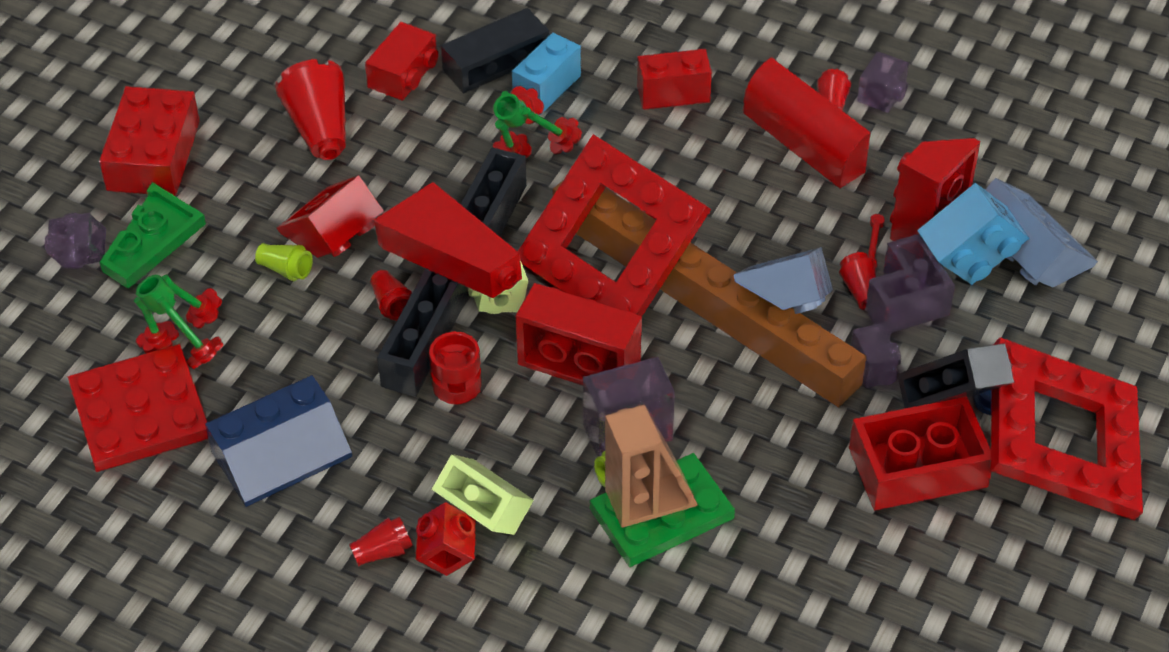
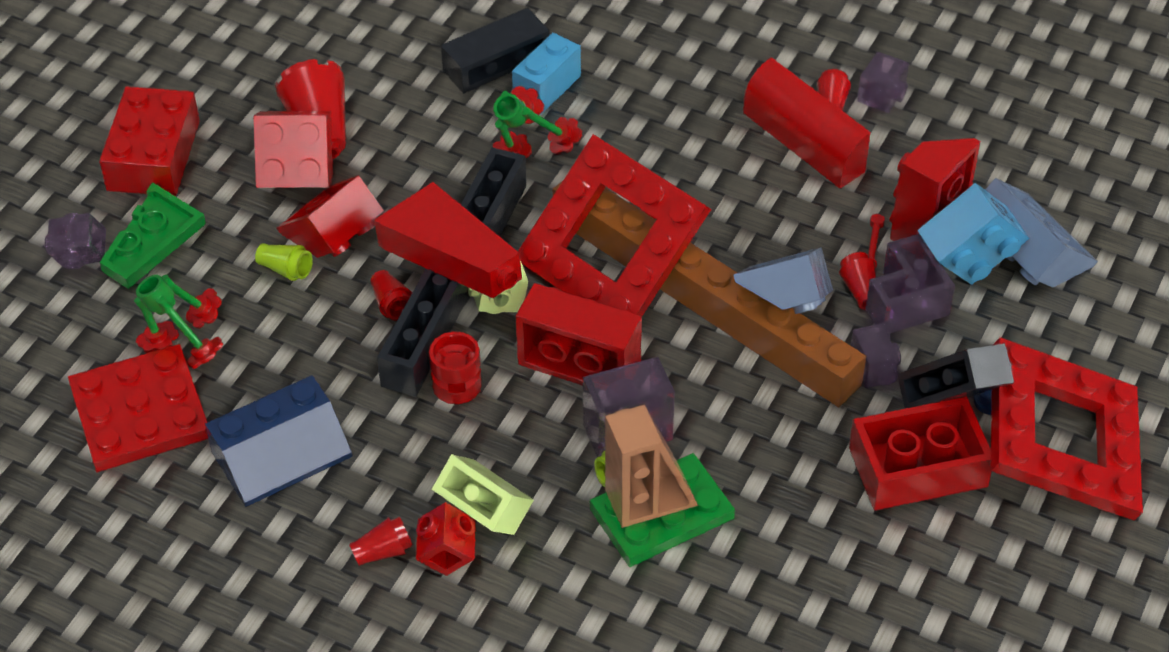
(293, 149): none -> brick
(401, 61): red brick -> none
(674, 79): red brick -> none

